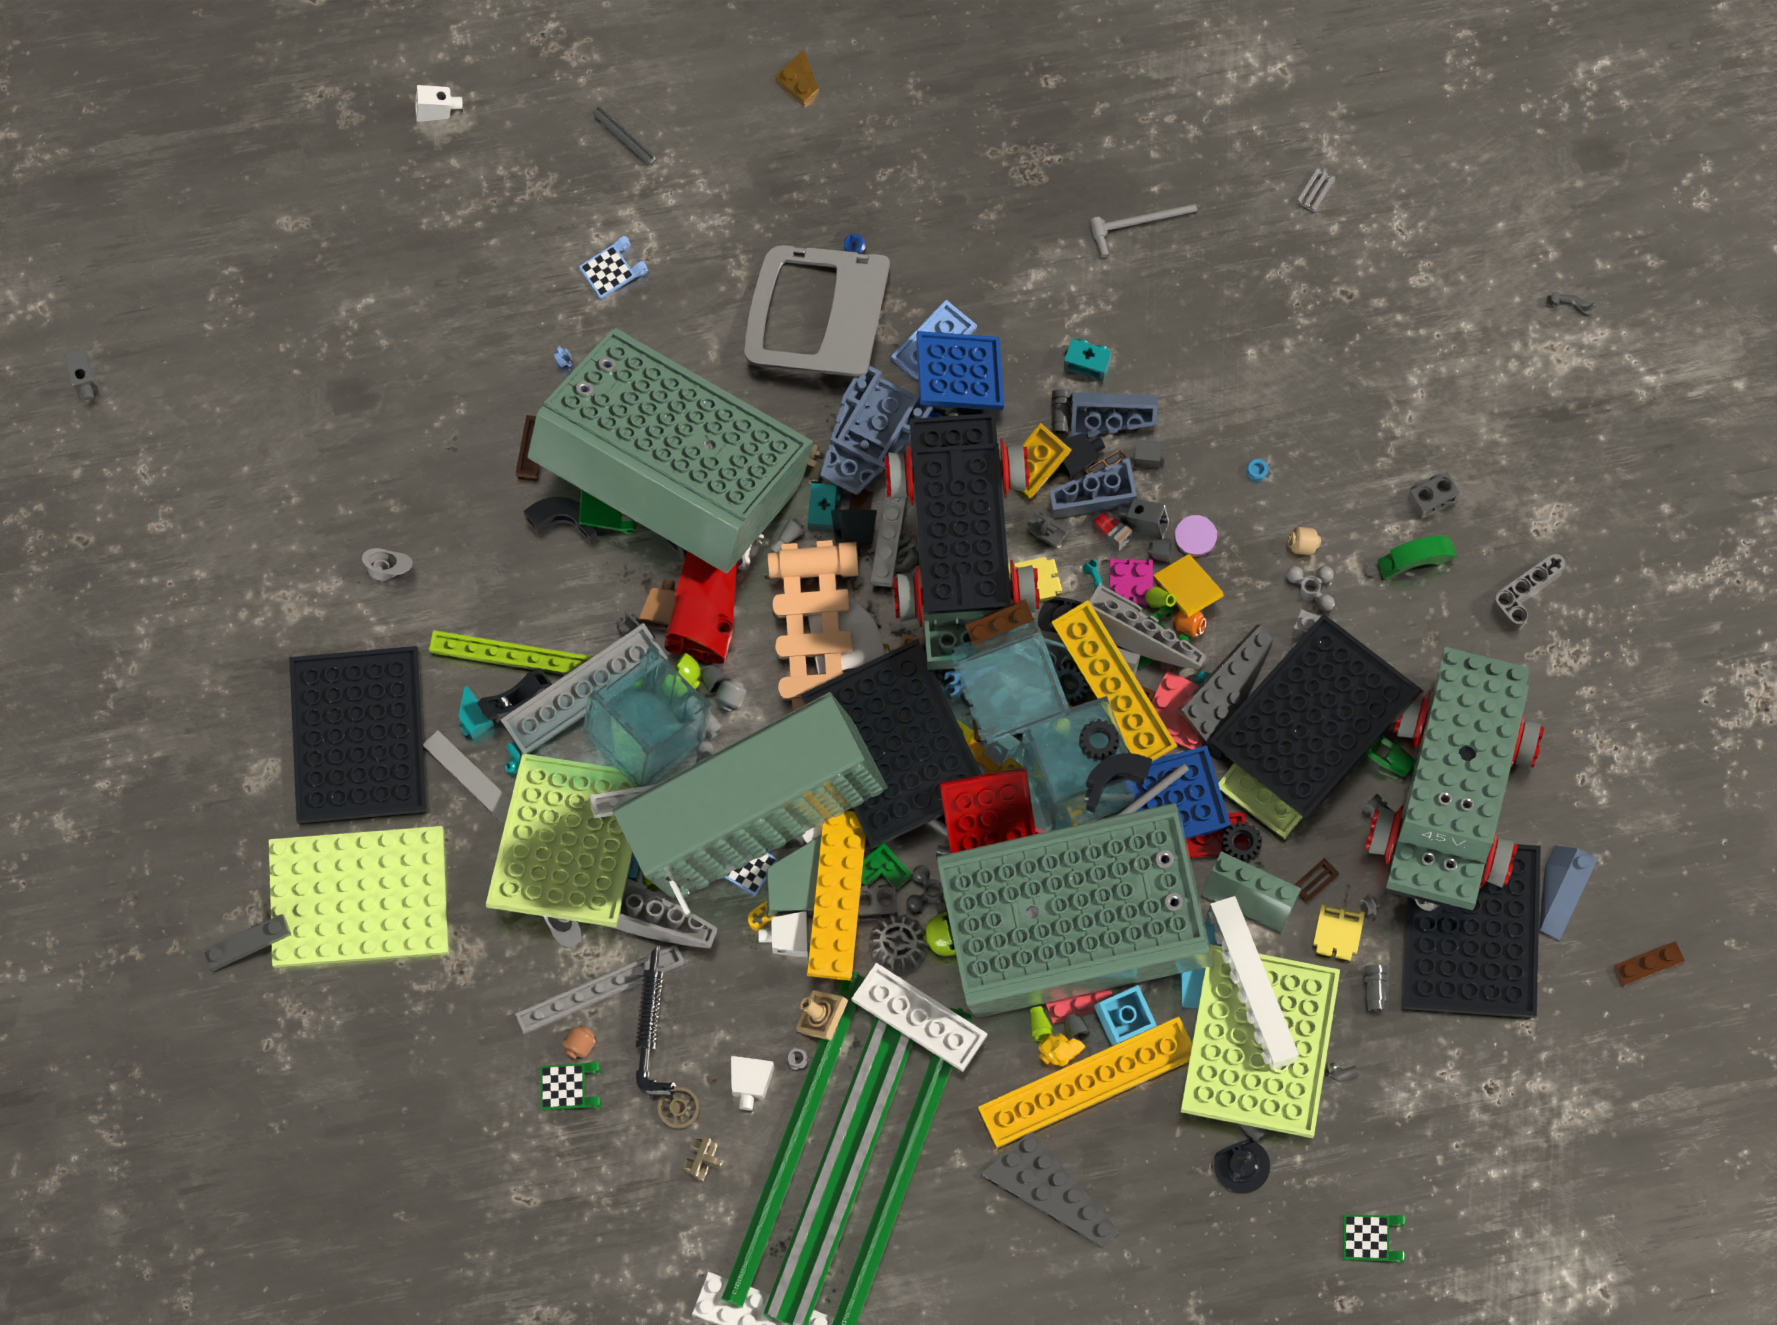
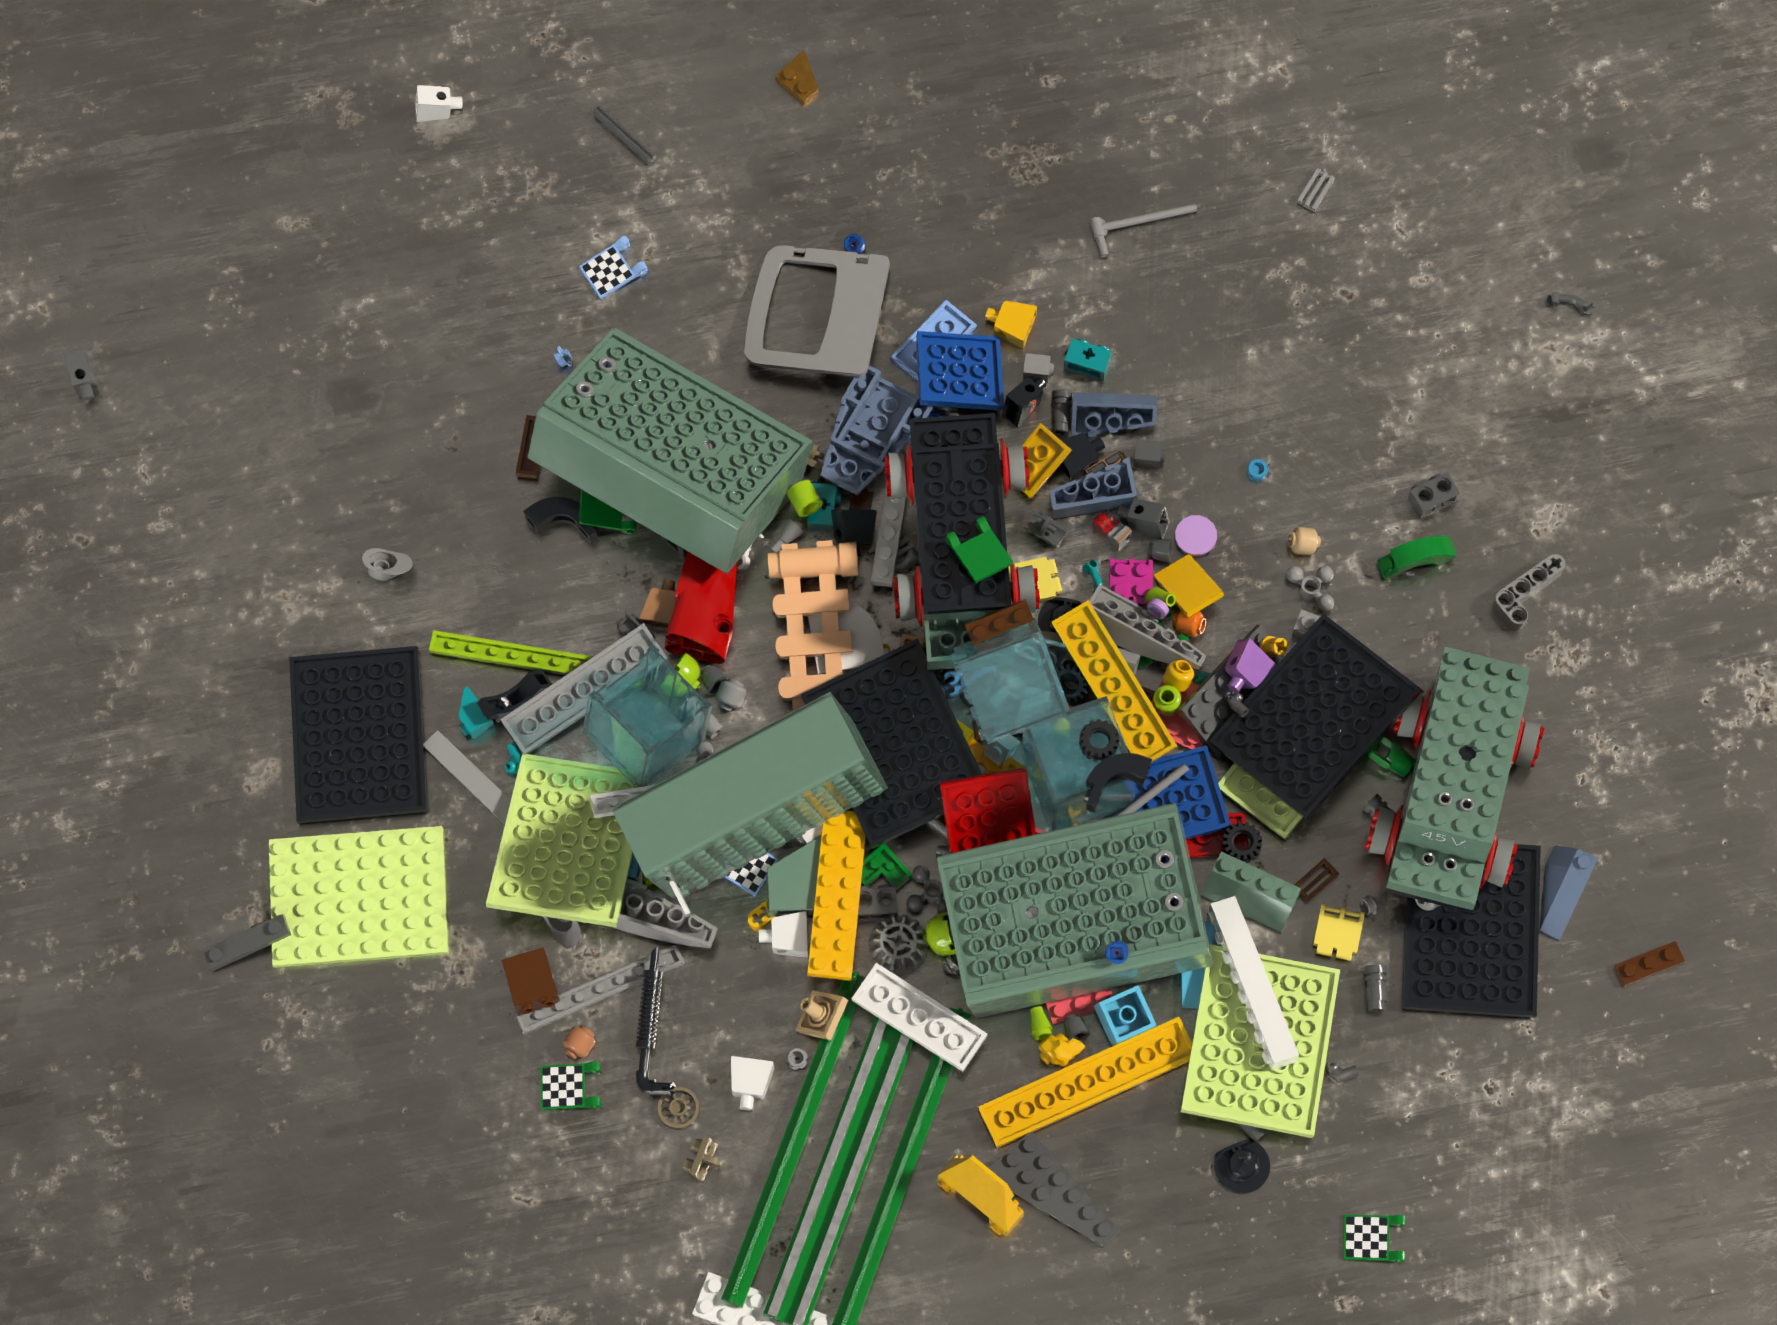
(530, 981): none -> reddish brown panel
(804, 498): none -> lime piece
(951, 964): none -> light grey plate
(982, 554): none -> green flag
(983, 1190): none -> yellow wedge
(1013, 321): none -> yellow torso
(1023, 400): none -> black torso
(1037, 367): none -> light grey brick
(1117, 952): none -> blue tile
(1157, 608): none -> lavender tile
(1166, 700): none -> lime head
(1179, 675): none -> yellow head
(1235, 702): none -> flat silver arm
(1247, 665): none -> medium lavender torso
(1273, 646): none -> yellow bush

